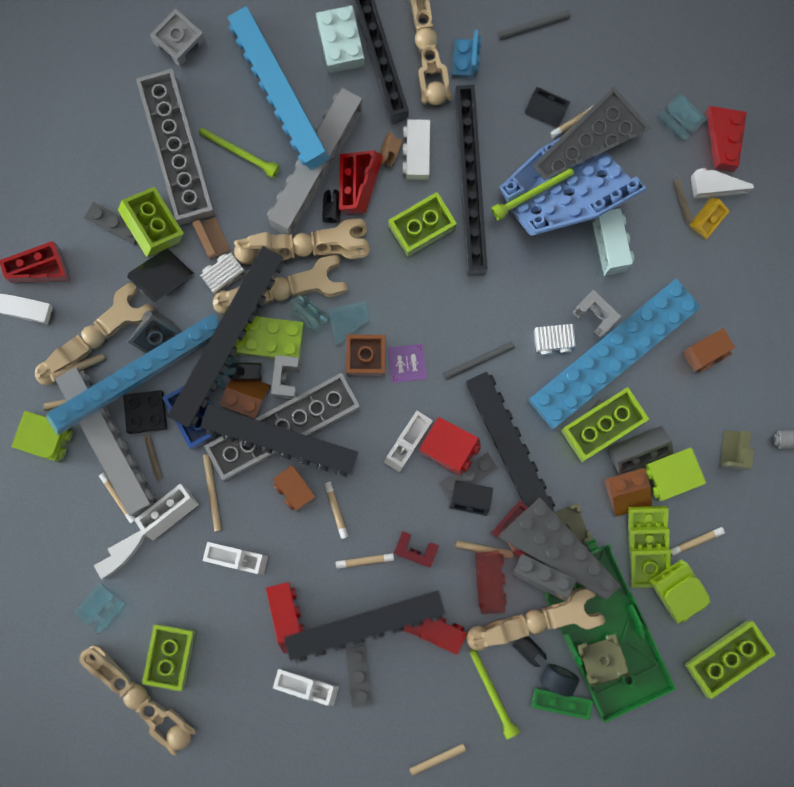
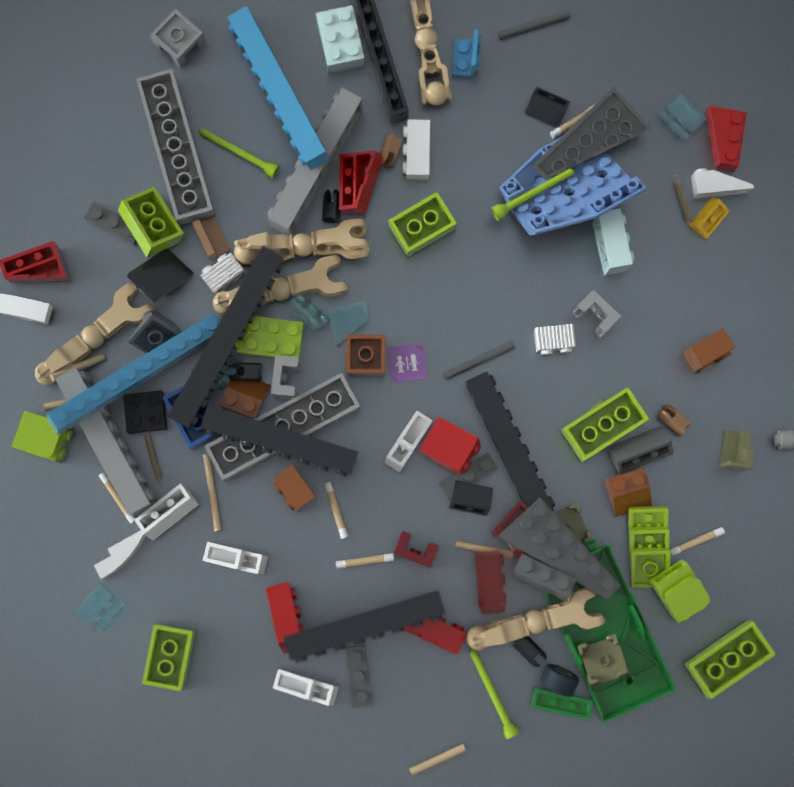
(136, 698): tan piece -> none
(471, 180): black brick -> none
(614, 354): dark azure brick -> none
(674, 419): none -> medium nougat piece
(674, 474): lime brick -> none

